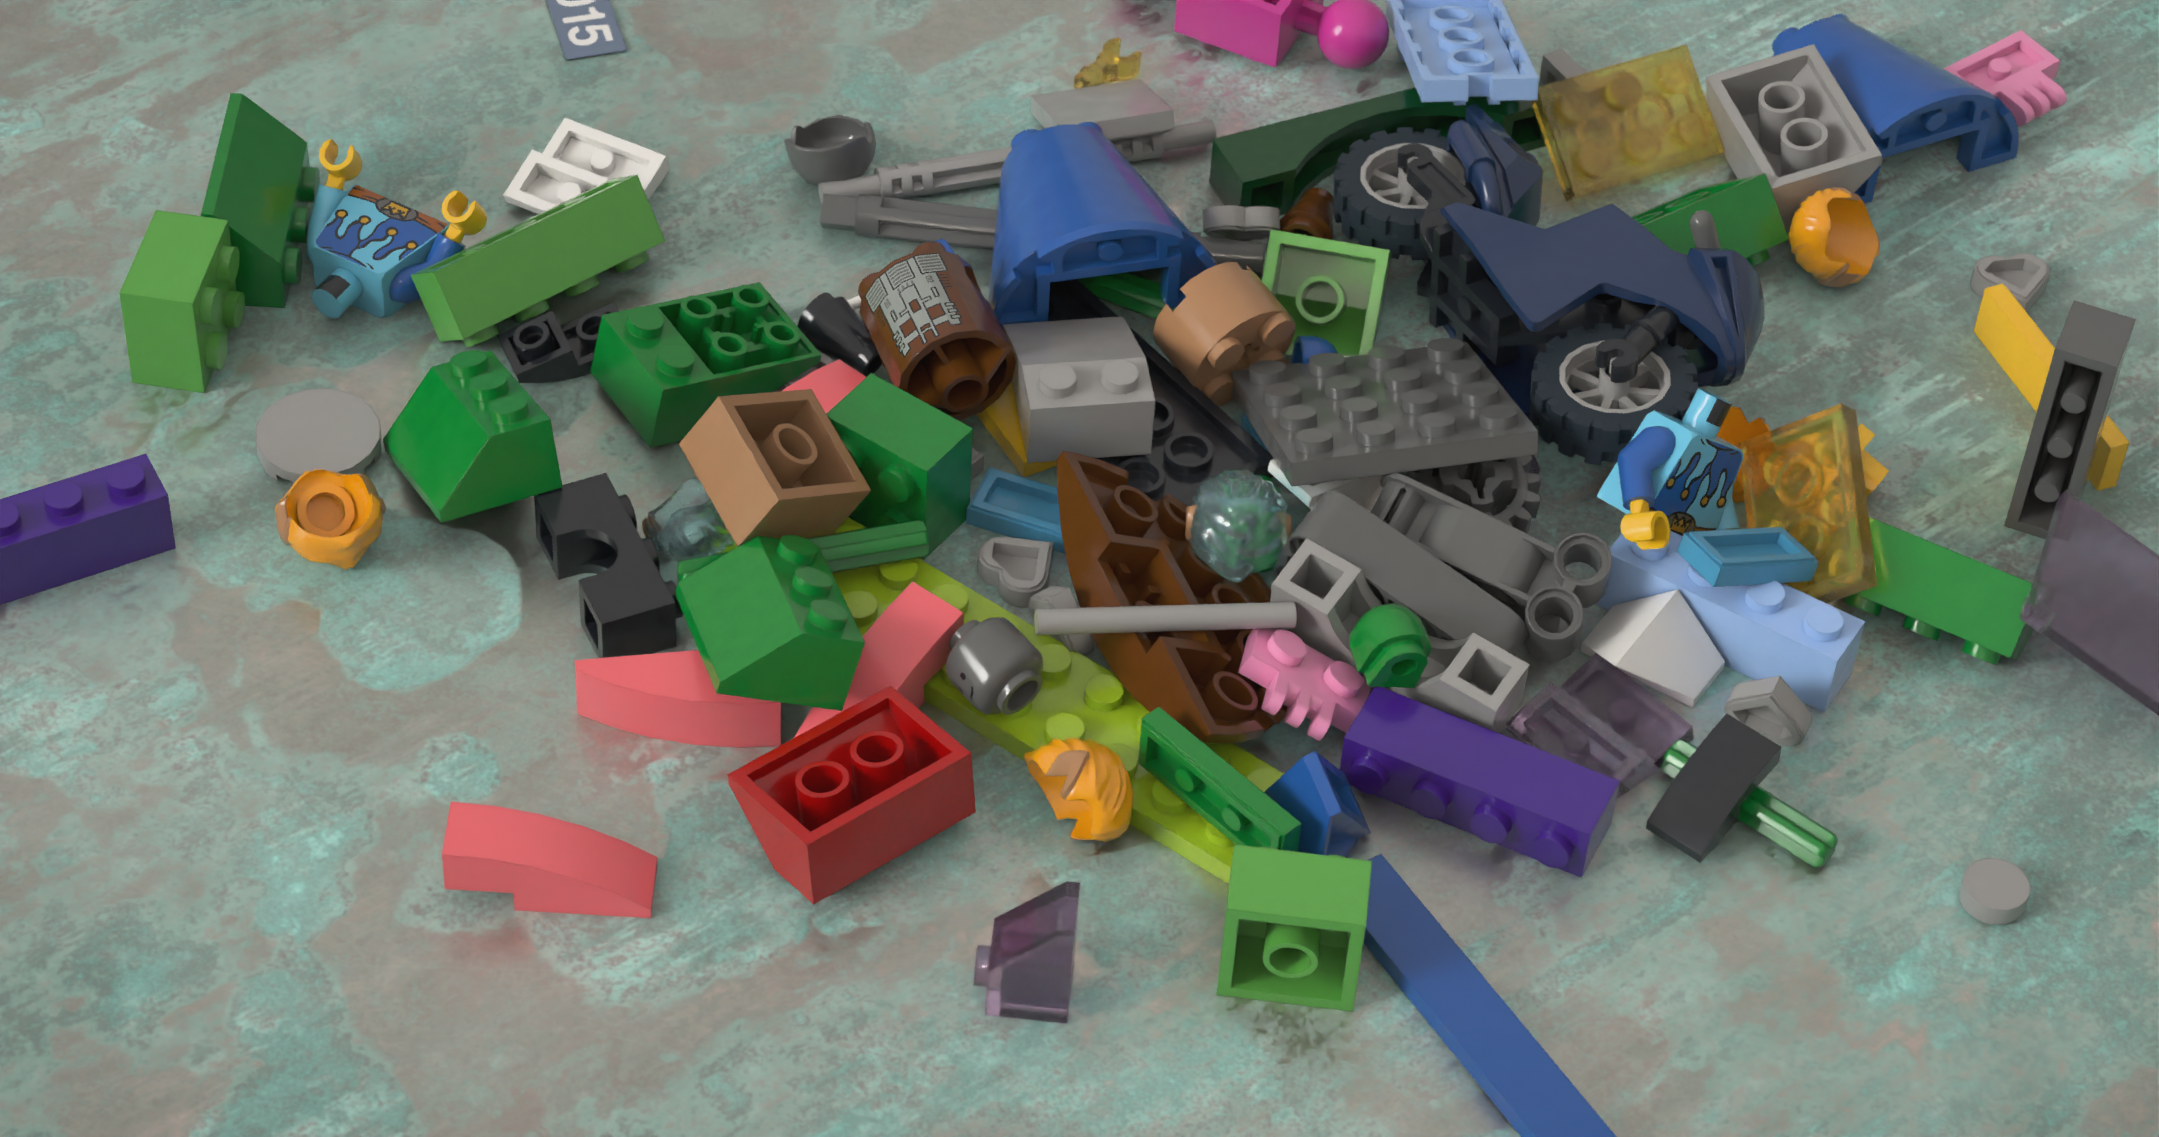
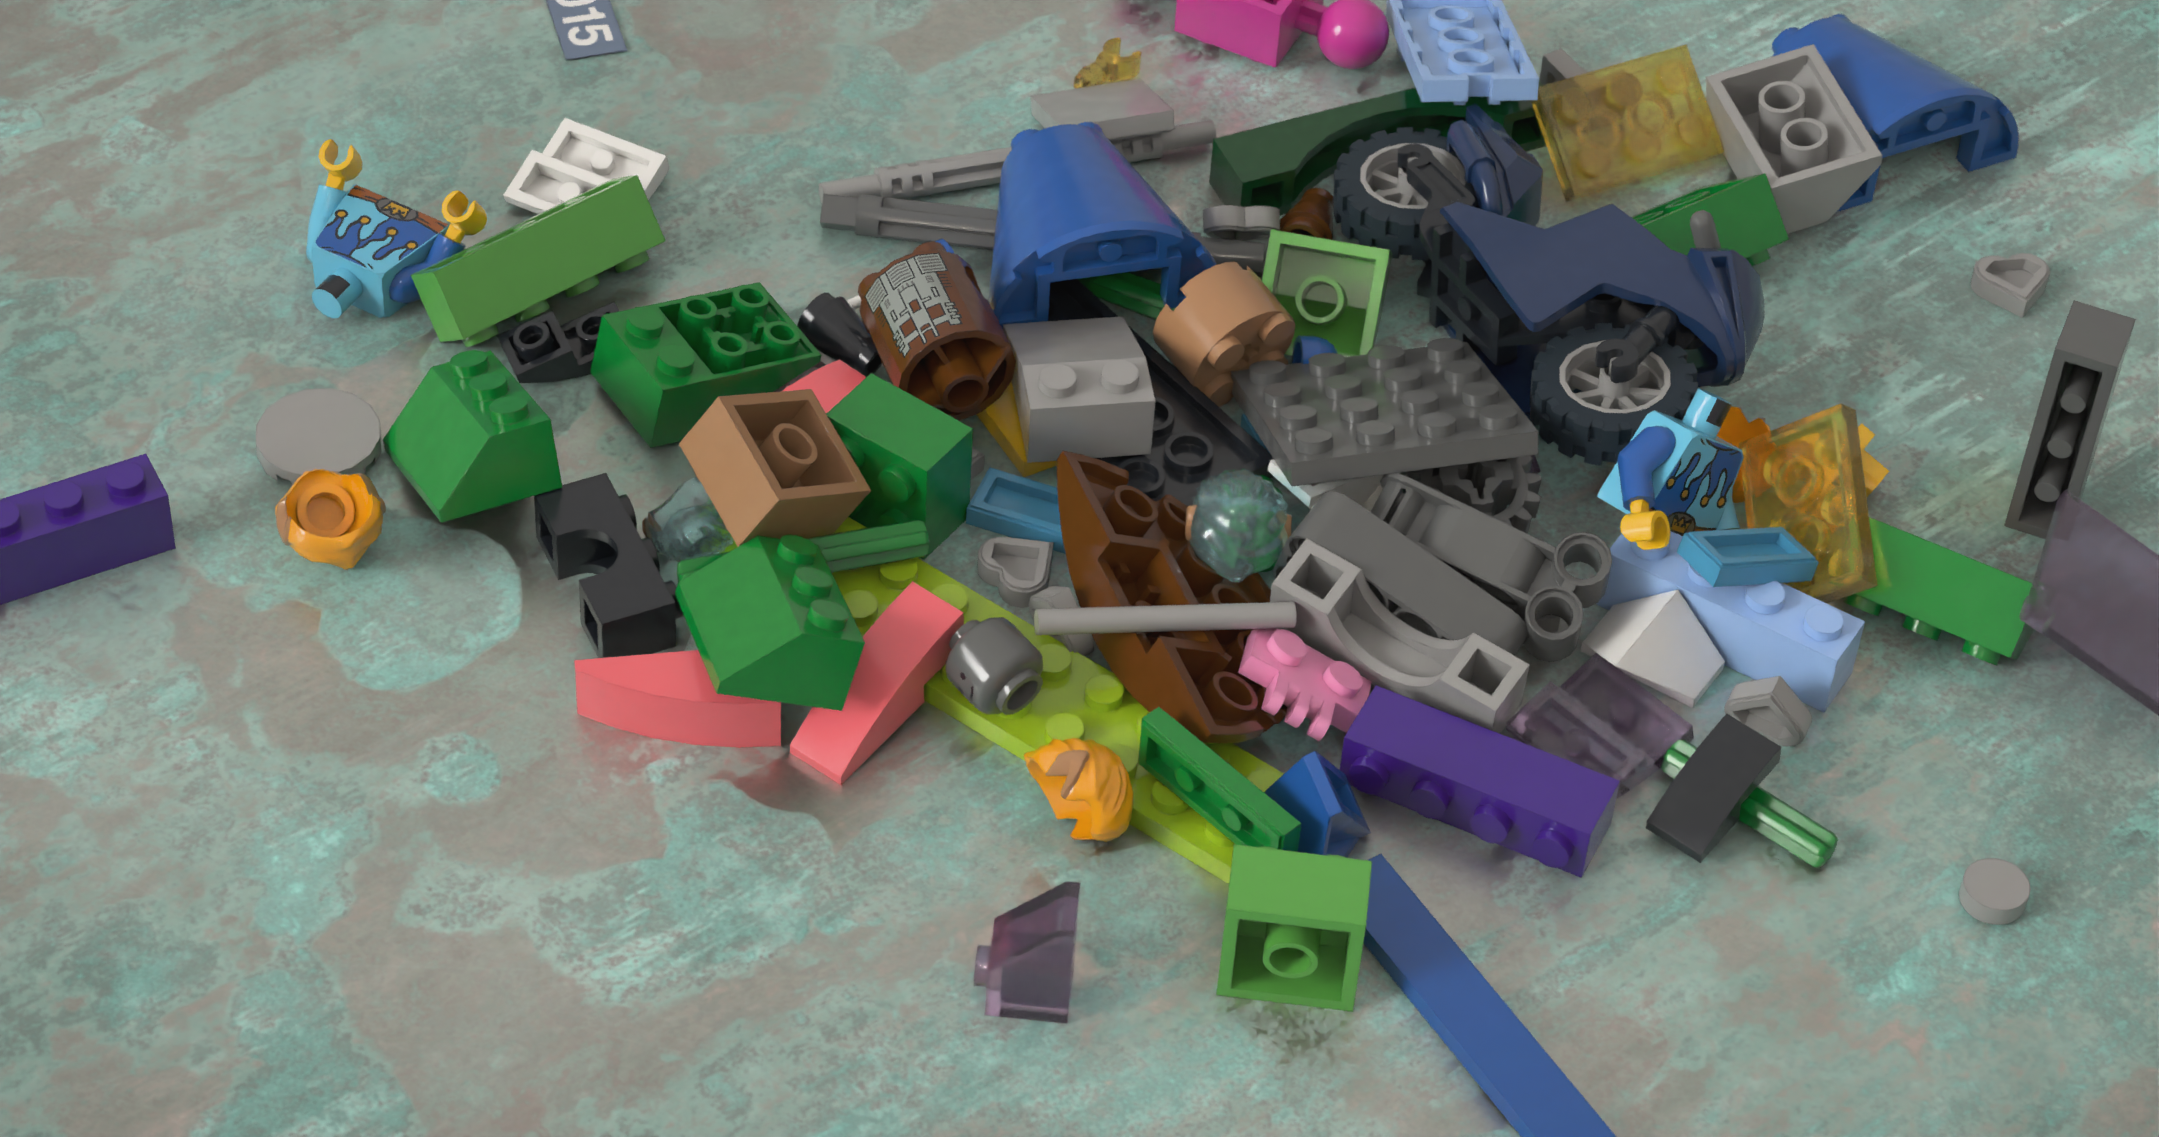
(181, 301): bright green brick -> none
(263, 190): green slope -> none
(546, 863): coral slope -> none
(831, 149): dark grey hair -> none
(855, 793): red slope -> none
(1390, 646): green piece -> none
(1834, 237): light orange hair -> none
(2017, 74): bright pink hinge -> none
(2026, 359): yellow tile -> none

